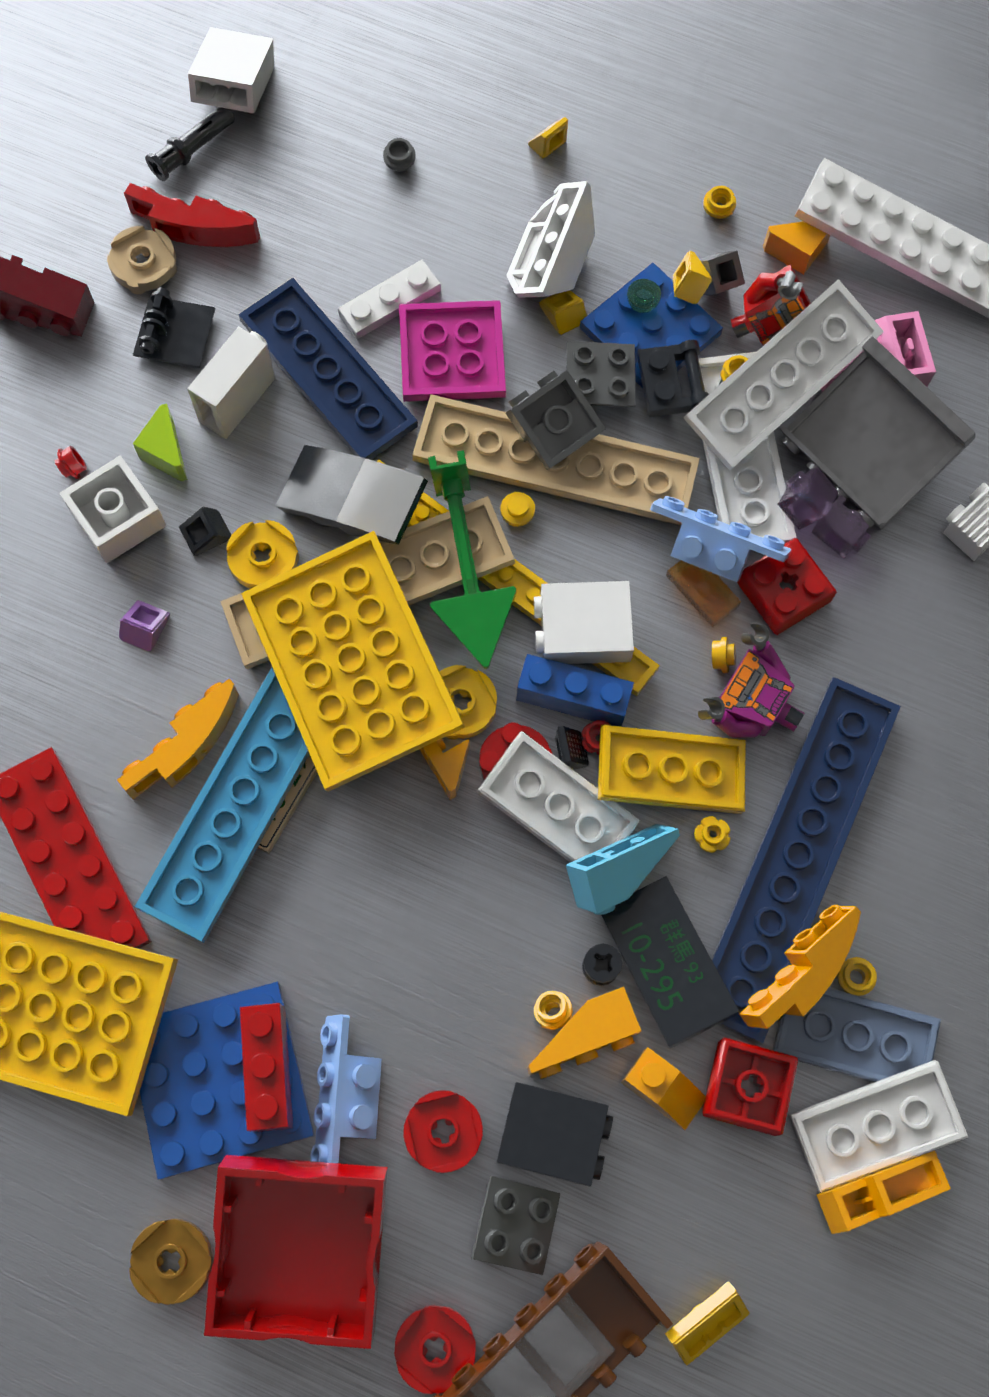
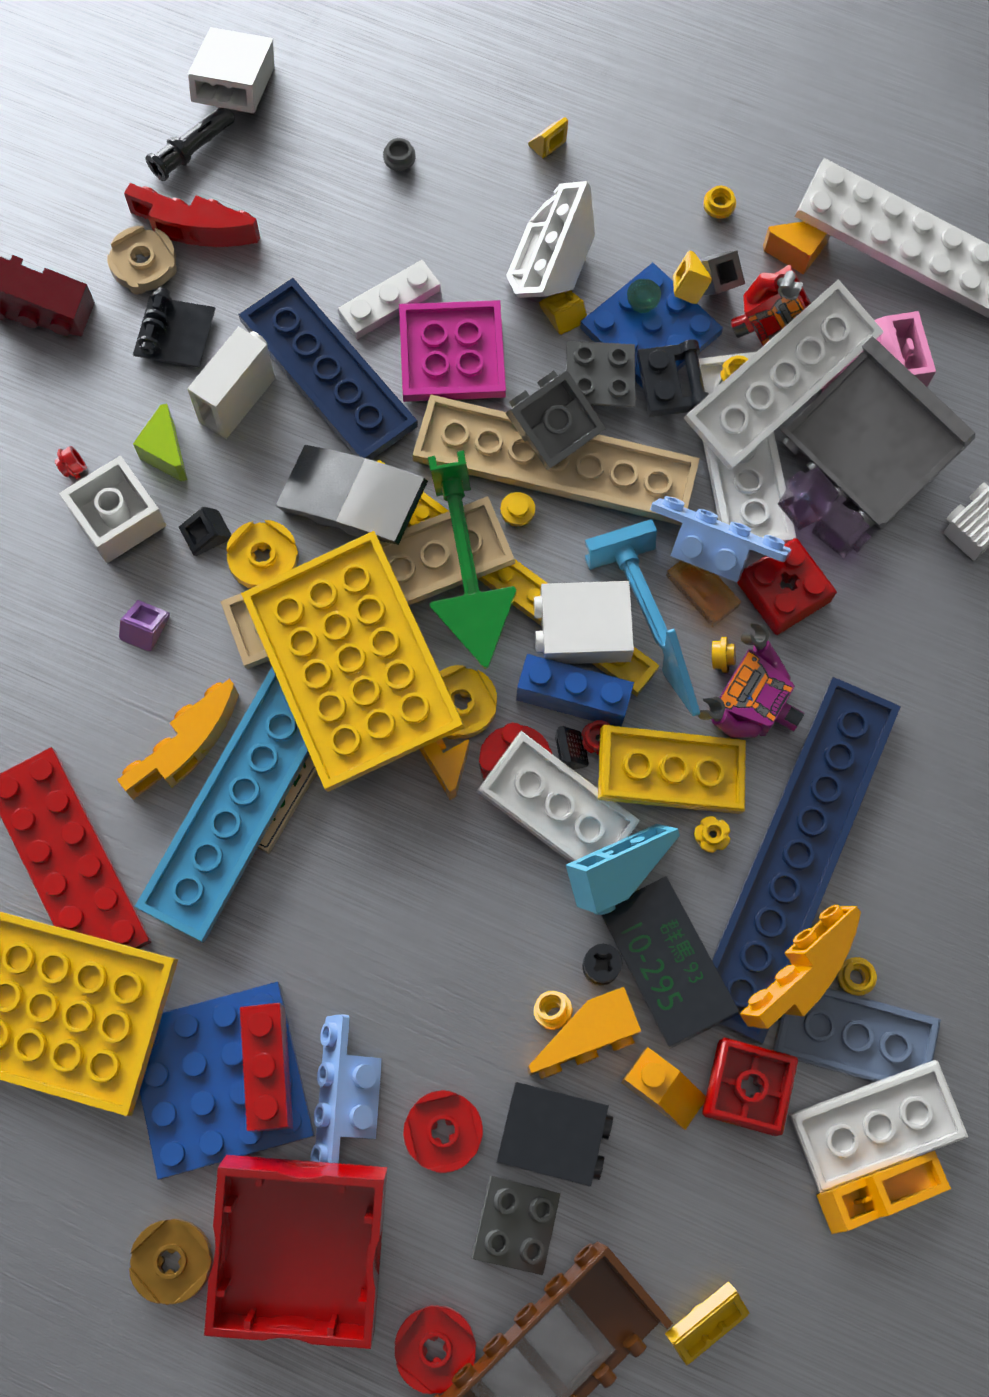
(623, 547): none -> dark azure piece

